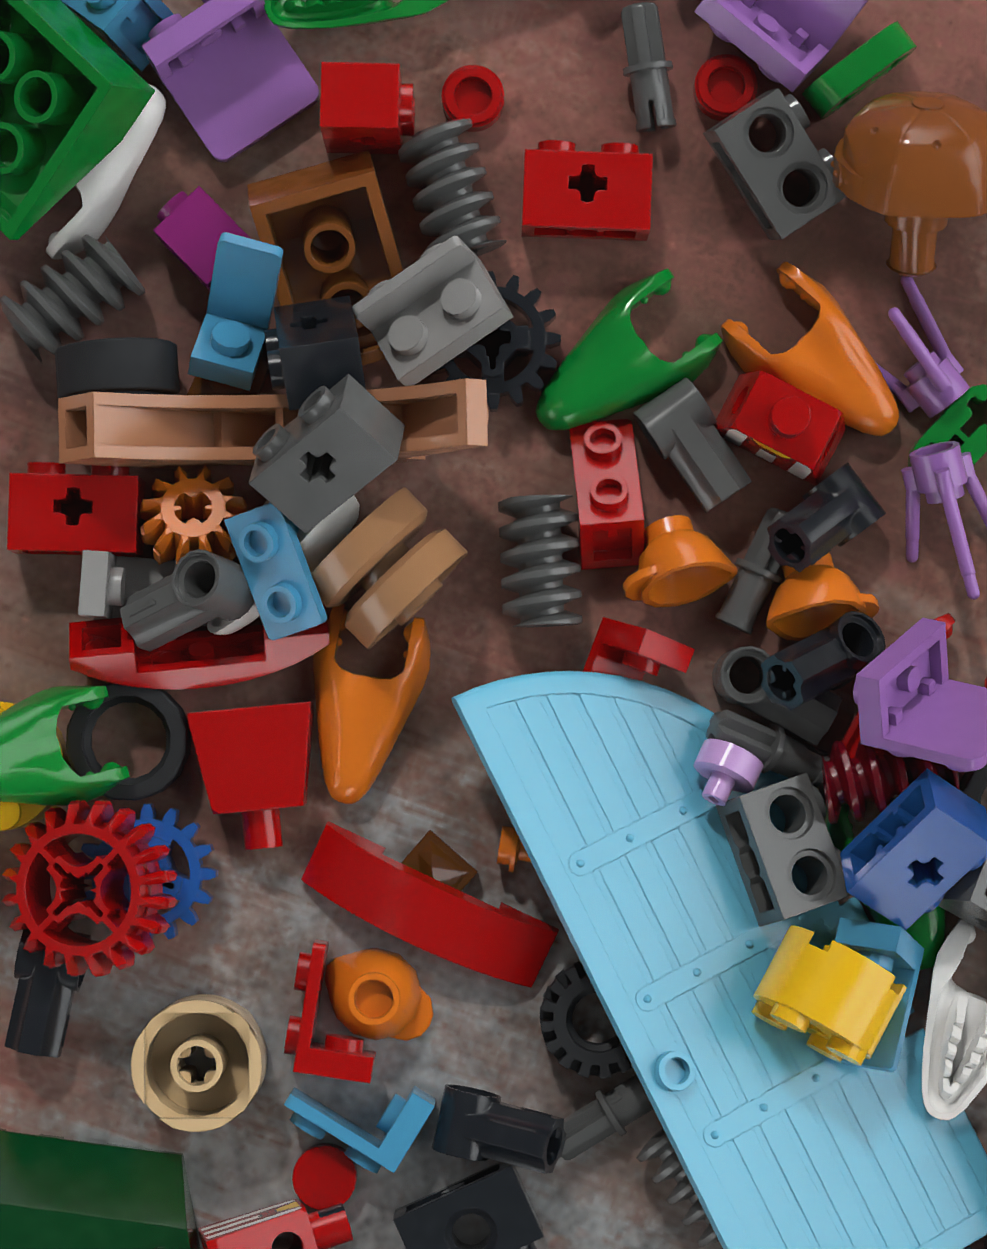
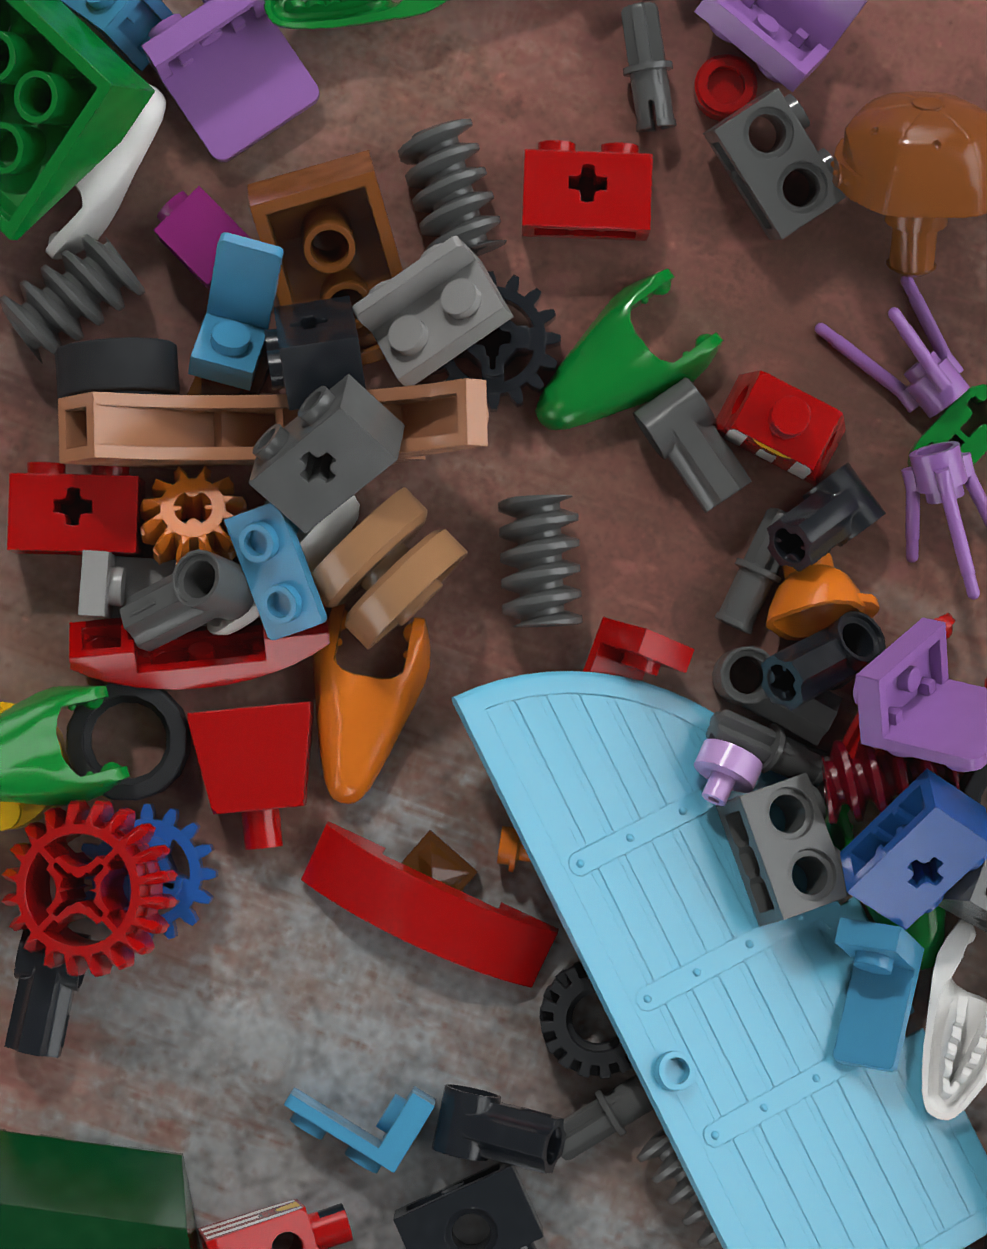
(173, 1088): tan brick -> none
(324, 1176): red tile -> none
(340, 1054): red bracket -> none
(365, 107): red brick -> none
(378, 995): orange piece -> none
(475, 95): red tile -> none
(607, 494): red bracket -> none
(677, 565): orange piece -> none
(825, 362): orange animal -> none
(829, 994): yellow brick -> none
(859, 70): green beam -> none

